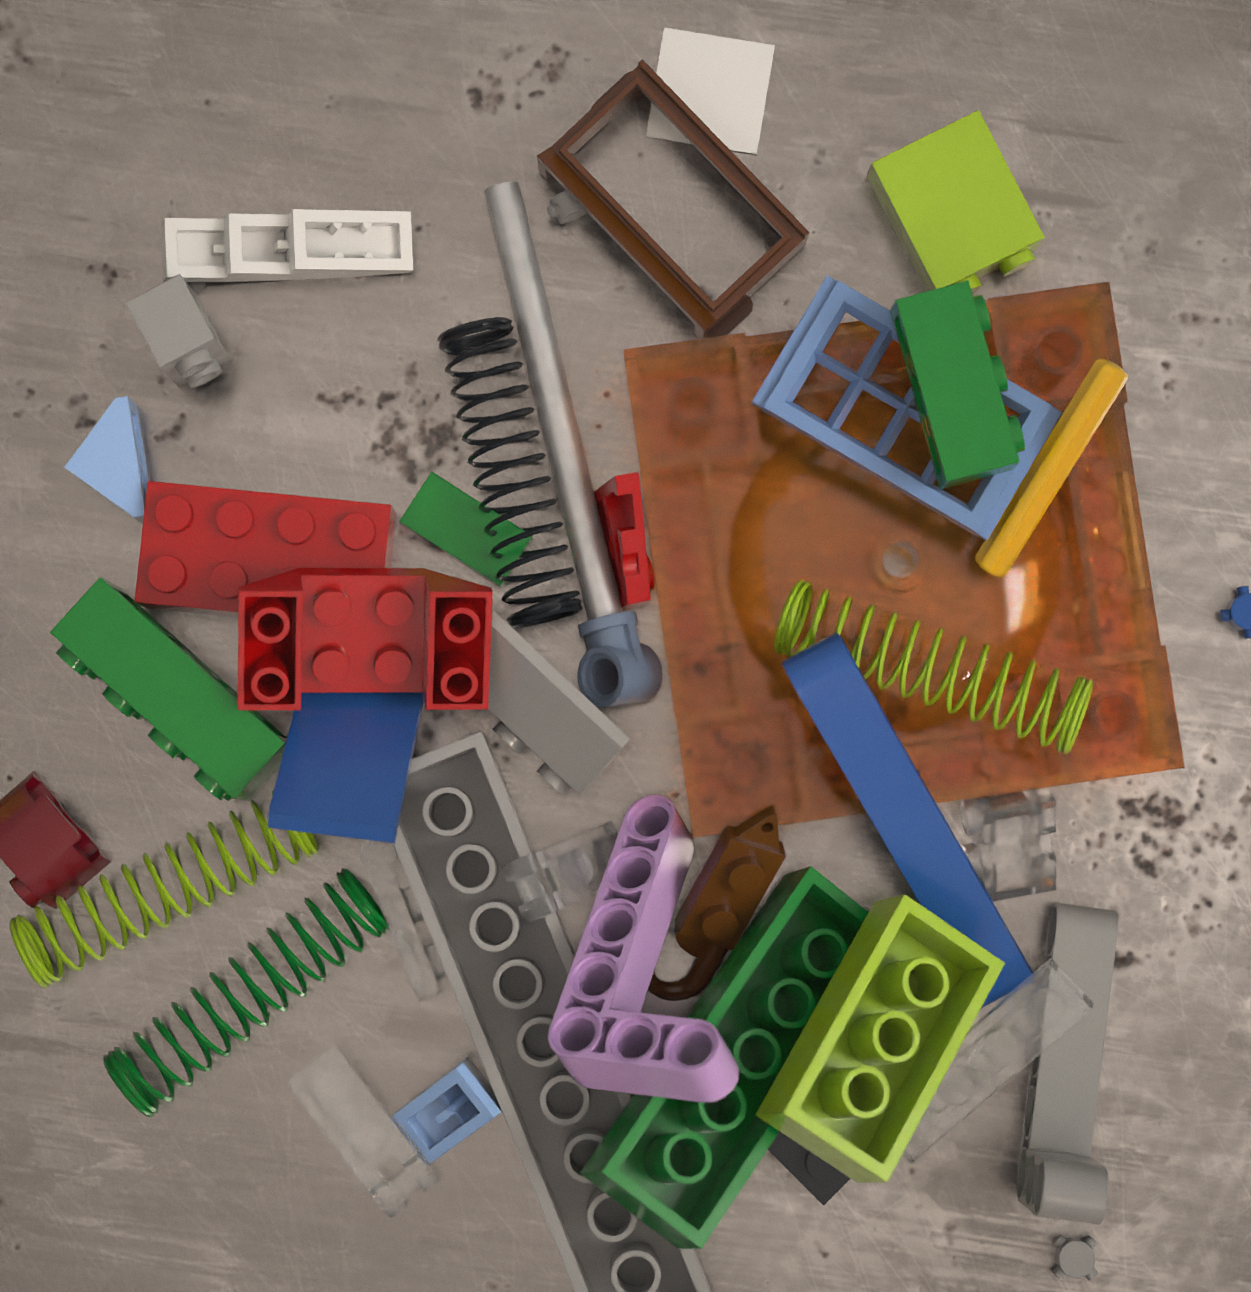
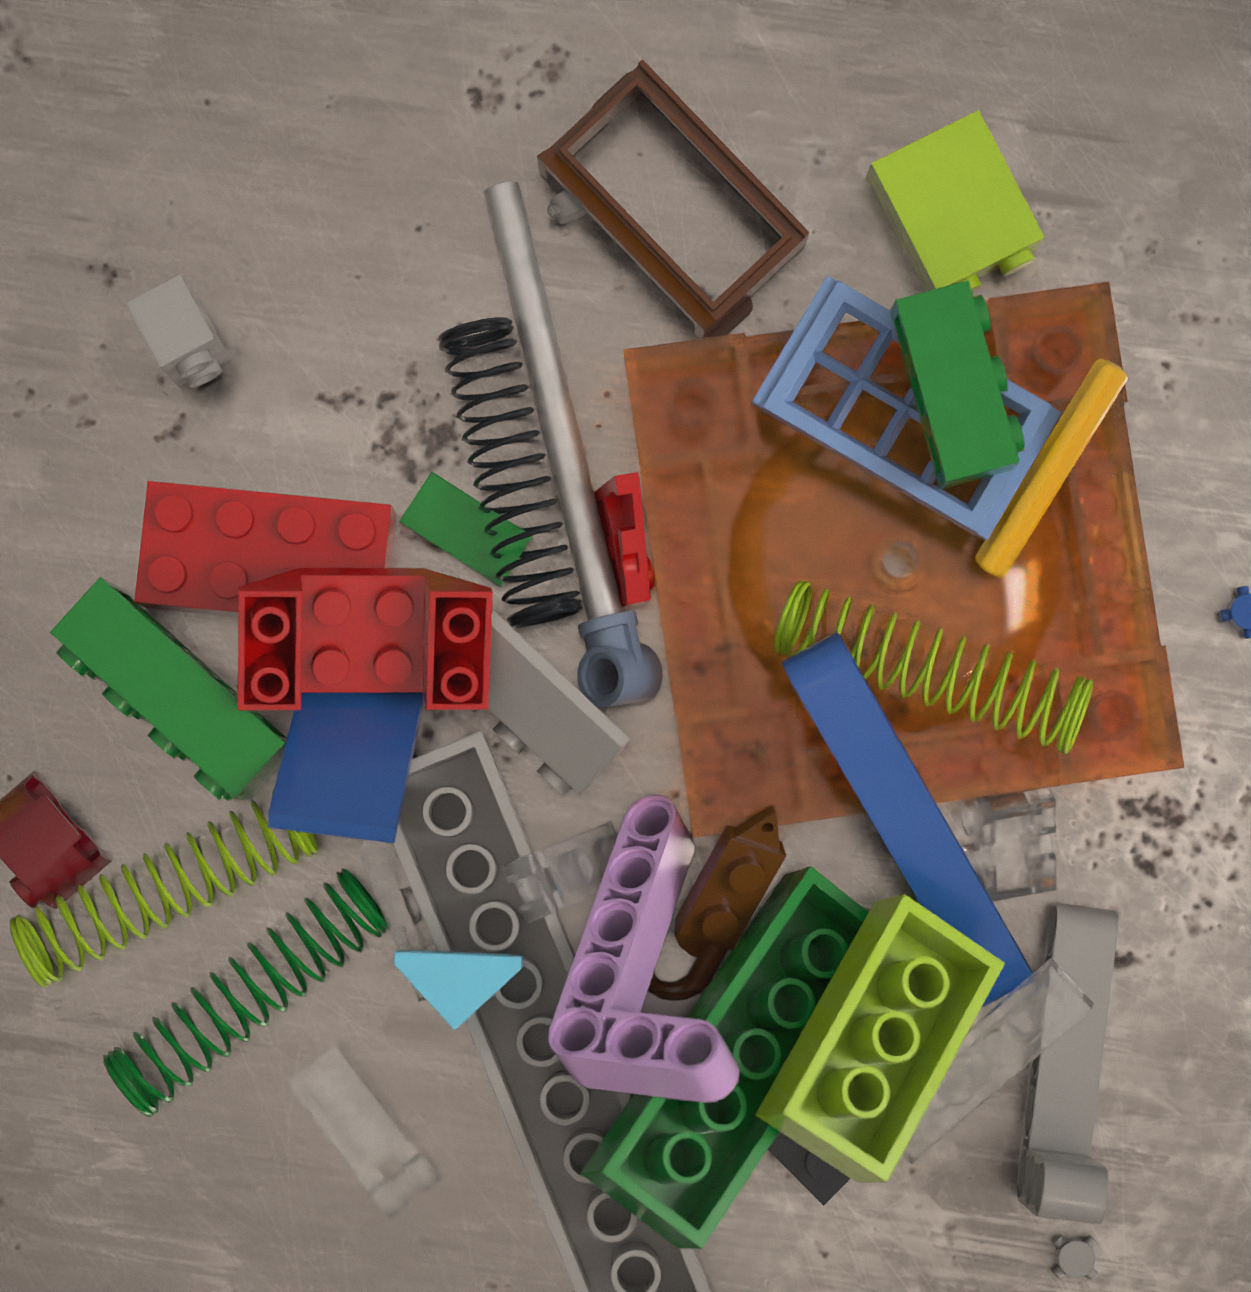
(114, 458): light blue slope -> none
(287, 246): white slope -> none
(449, 1110): light blue slope -> none
(457, 981): none -> medium azure slope
(719, 81): white sticker -> none

